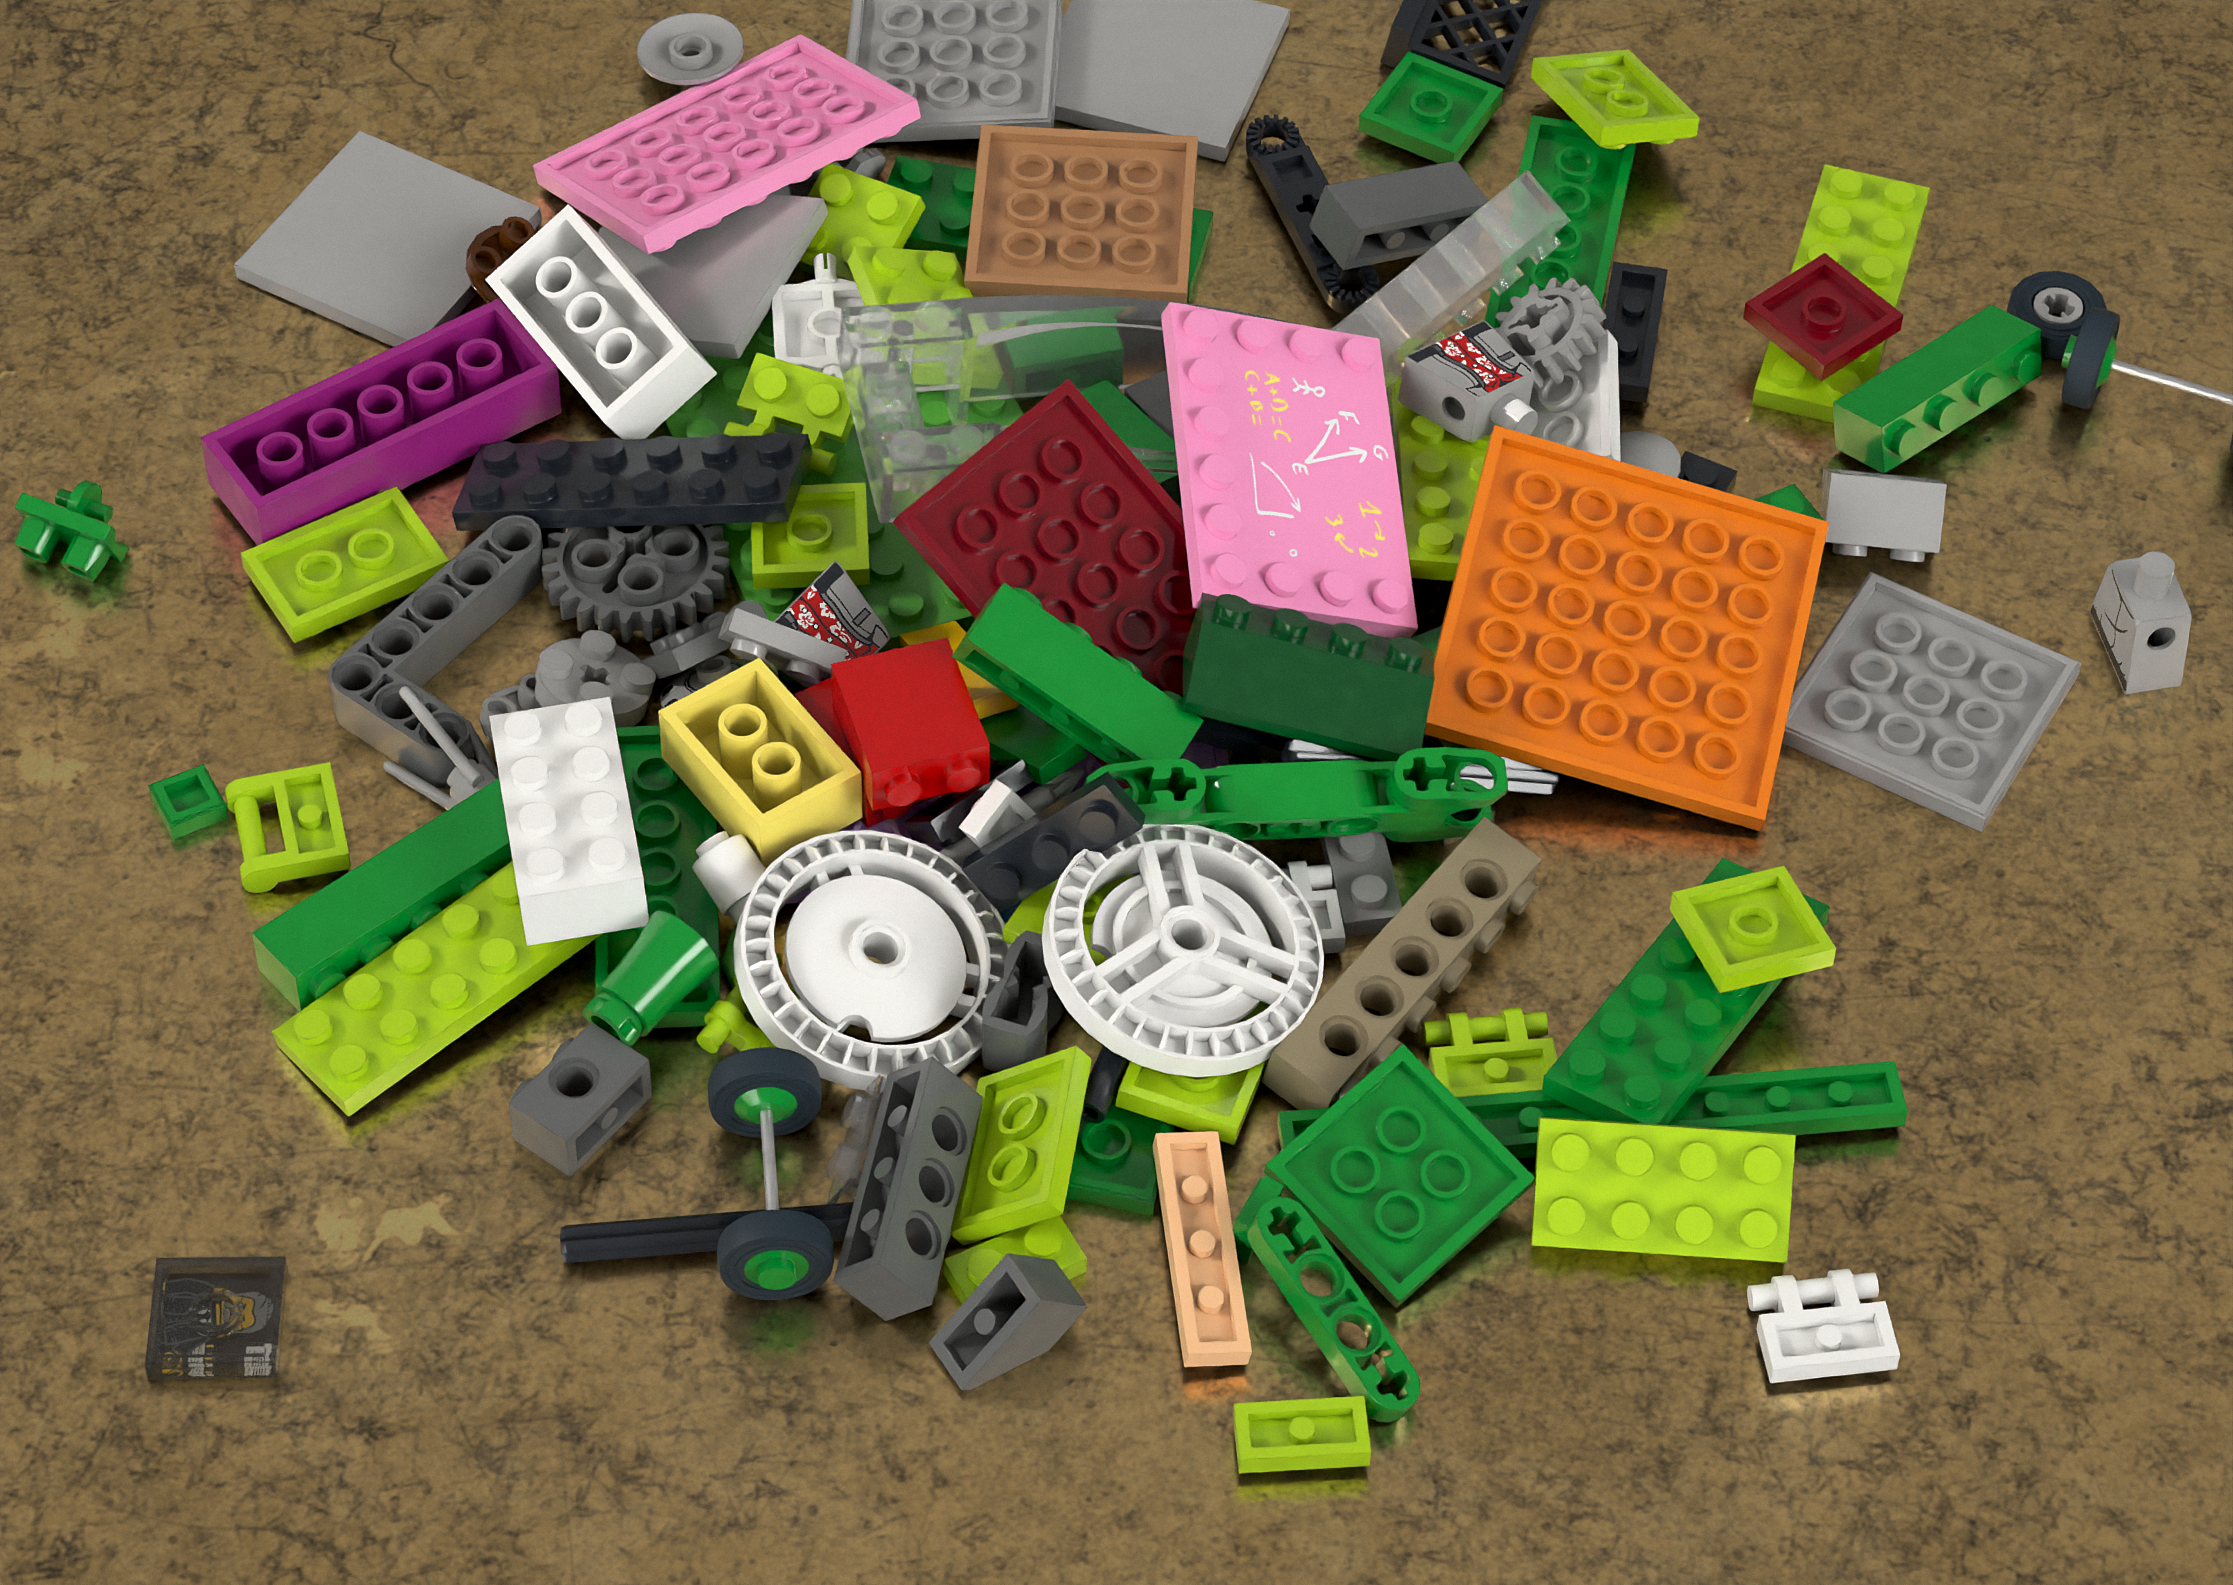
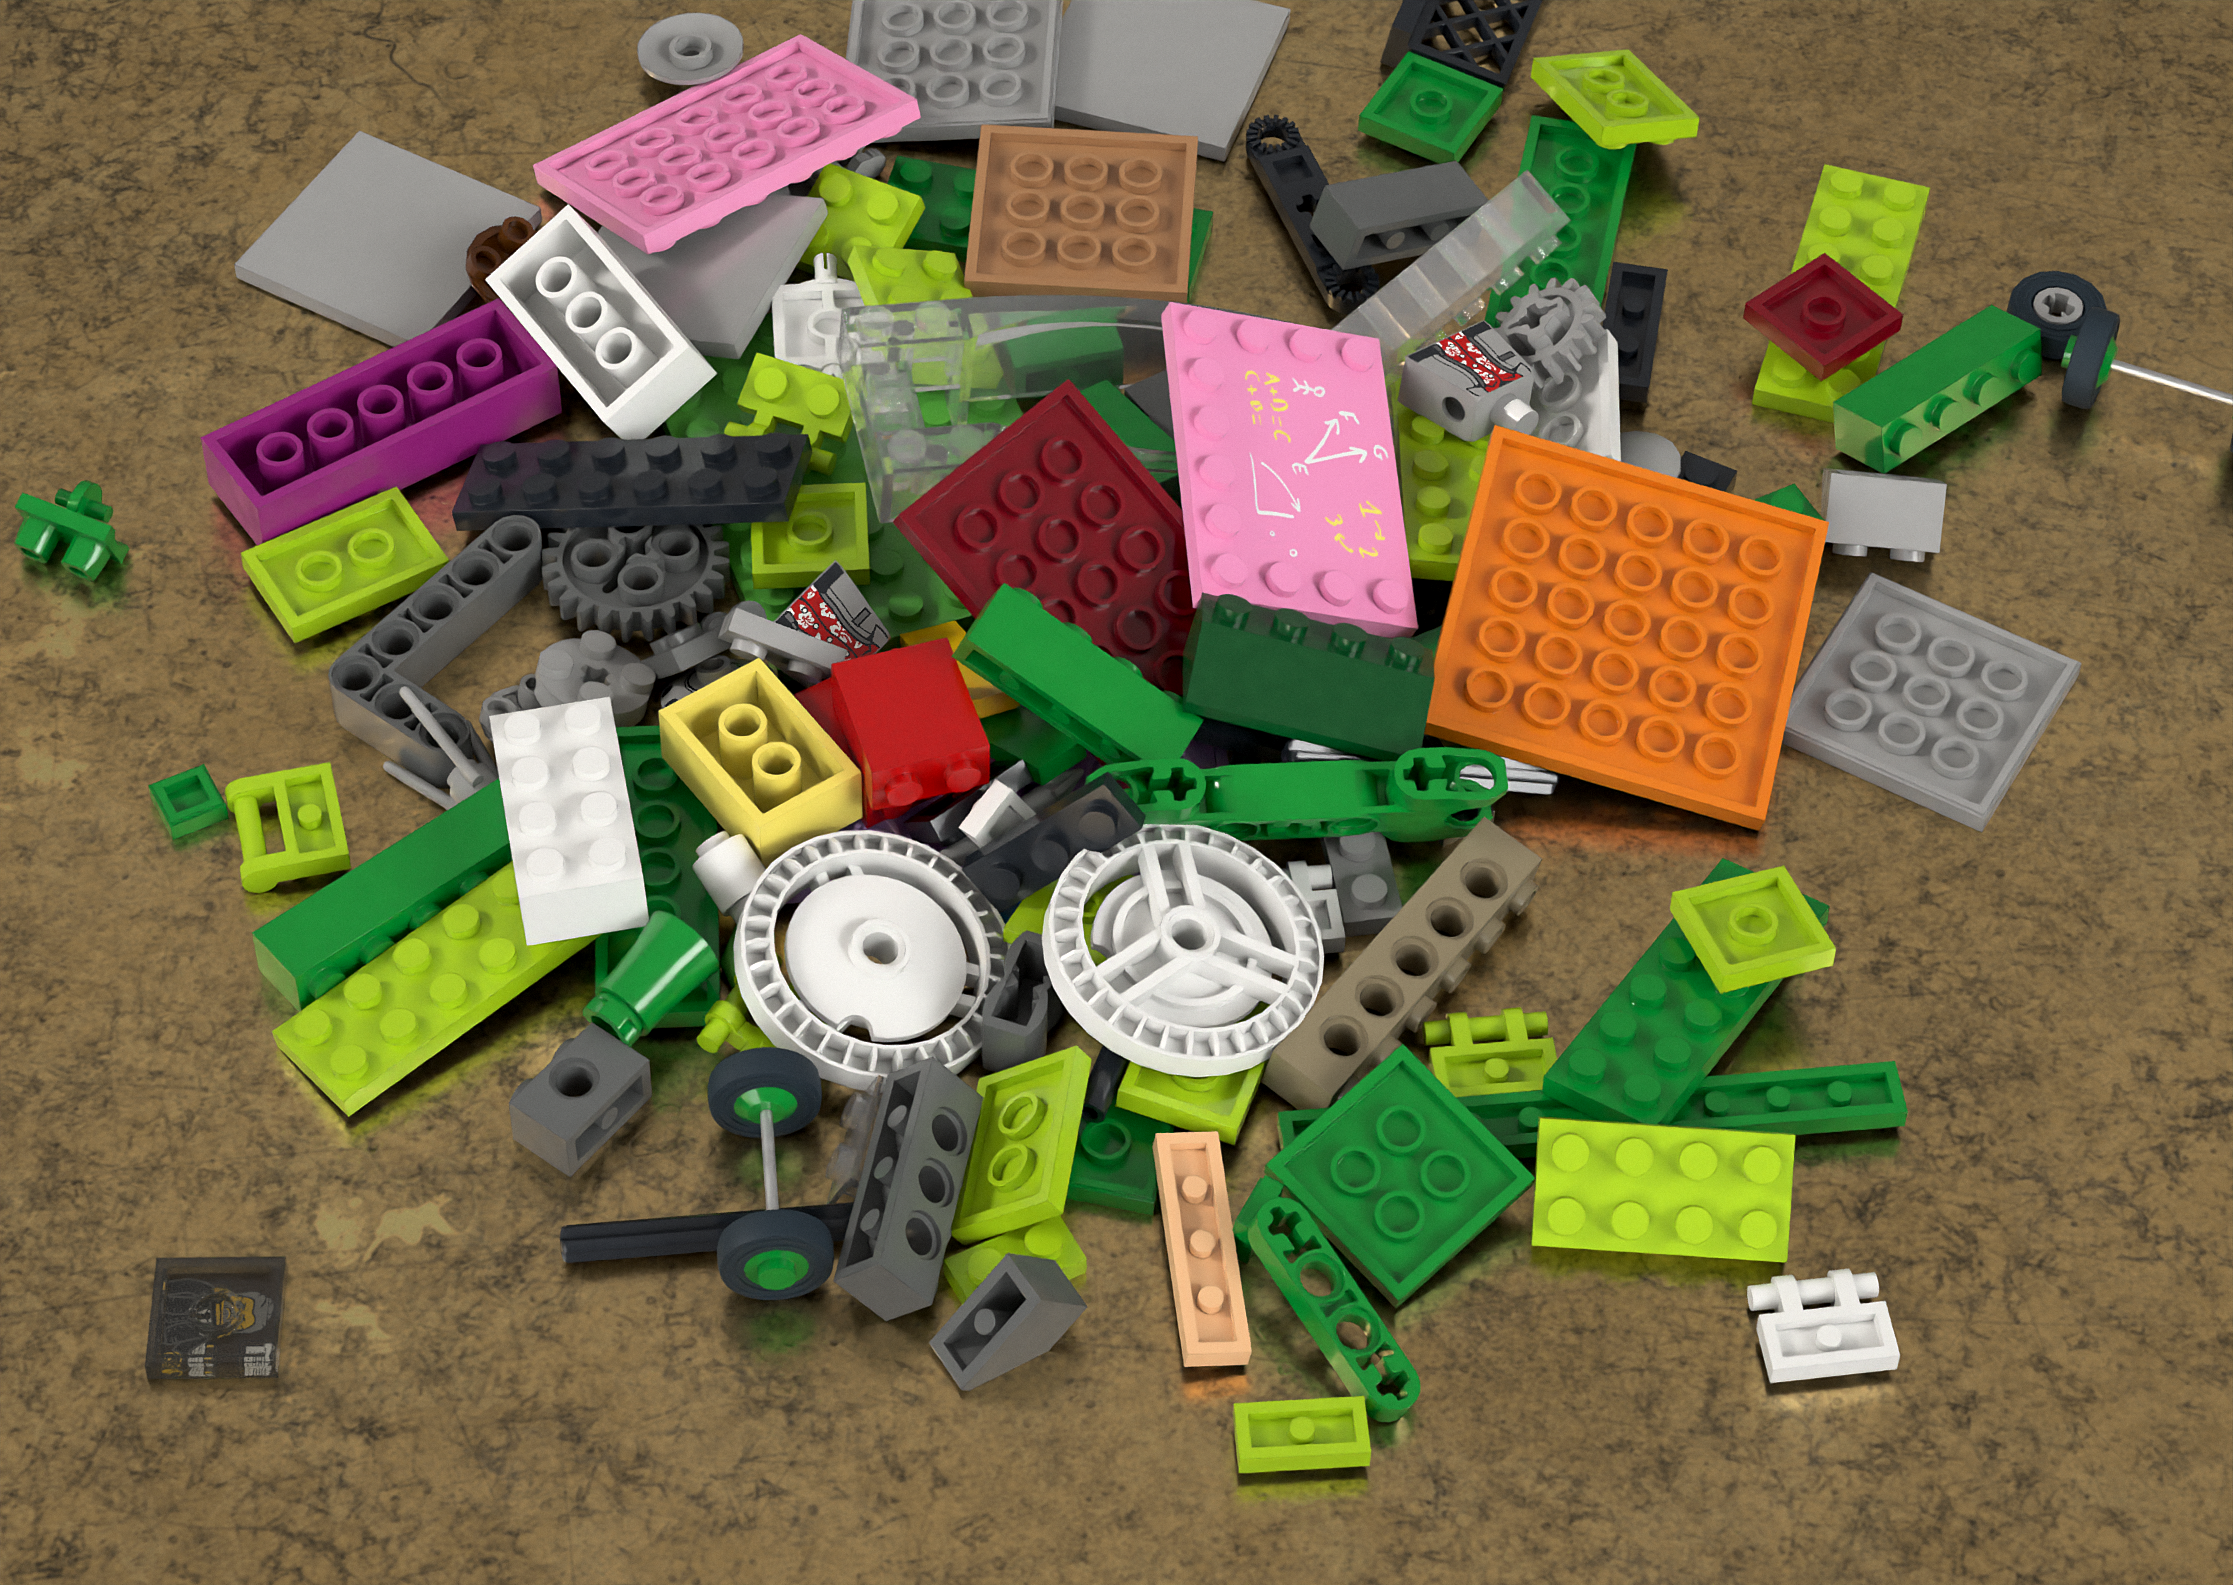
(2140, 604): light grey torso -> none

